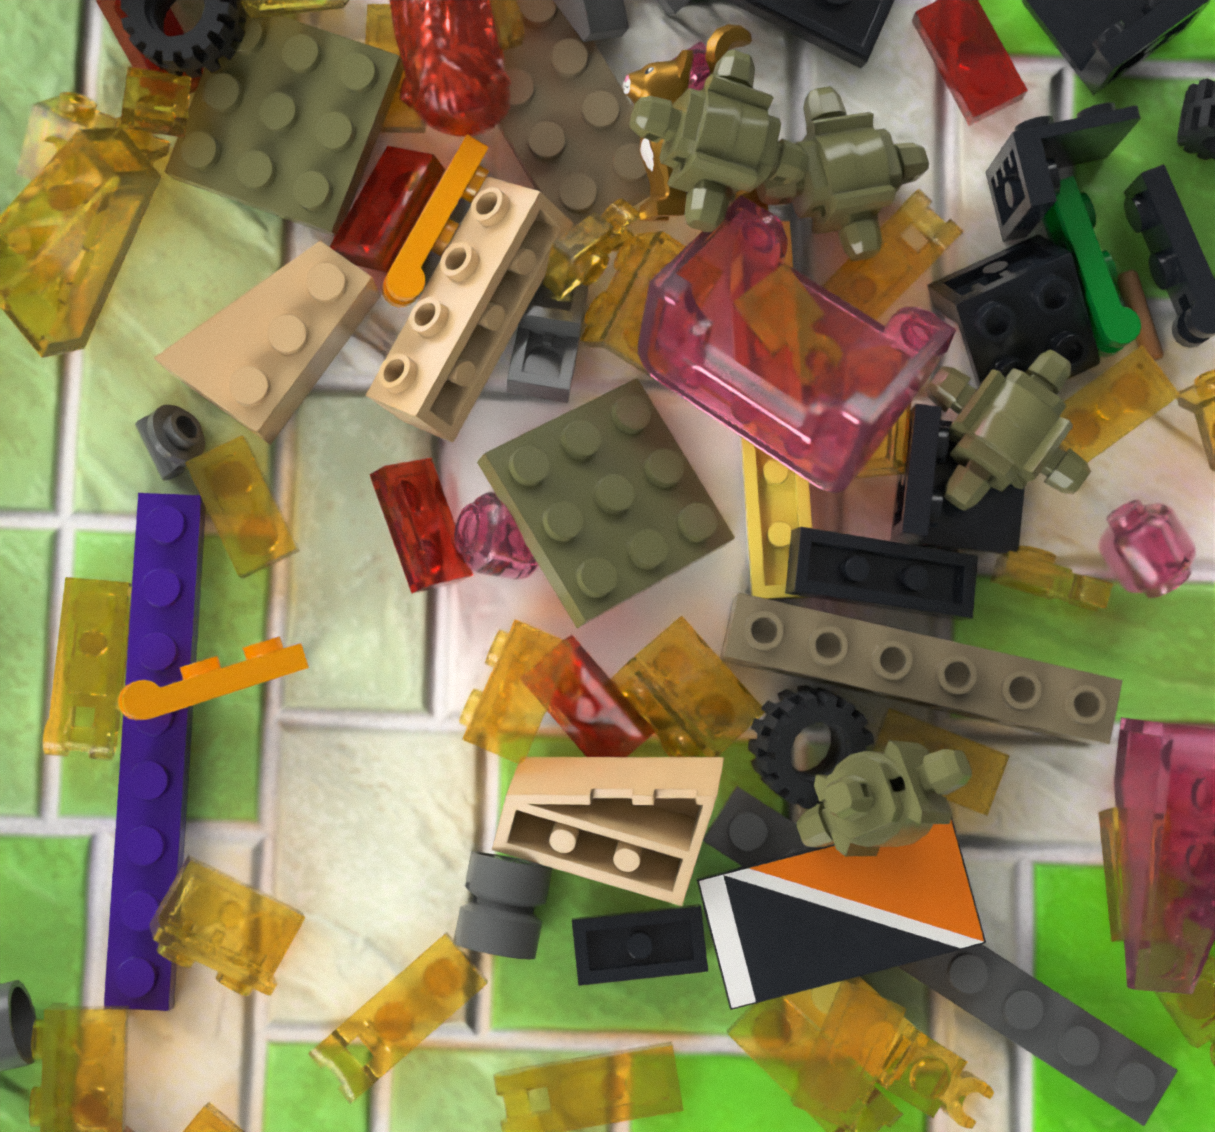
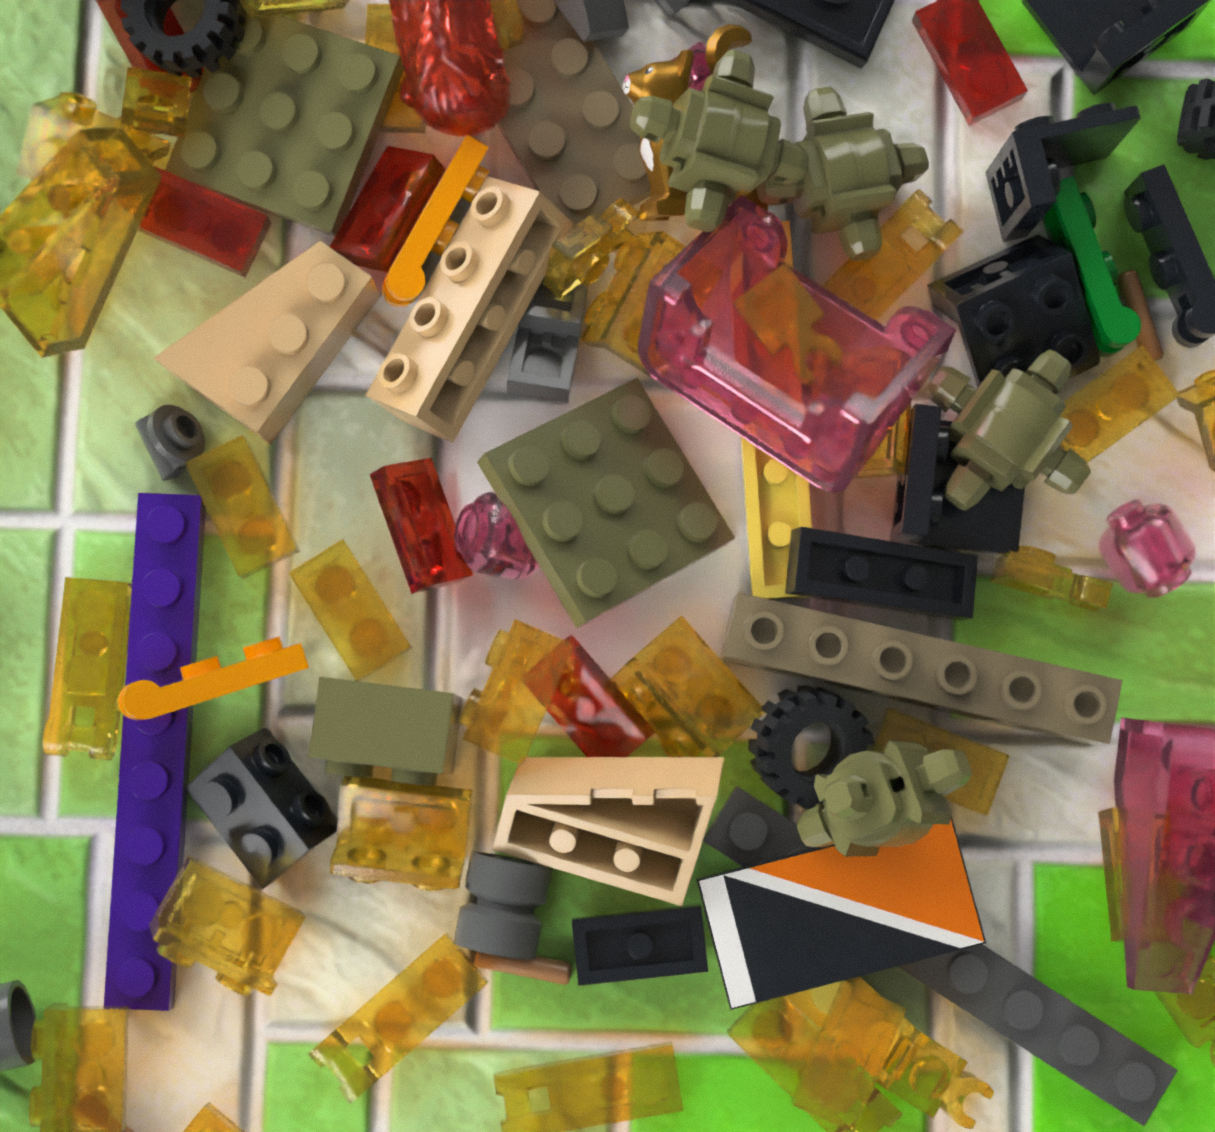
(205, 223): none -> clear red plate
(263, 806): none -> black bracket
(350, 610): none -> clear yellow plate
(385, 727): none -> olive brick
(401, 833): none -> clear yellow bracket
(538, 968): none -> medium nougat piece

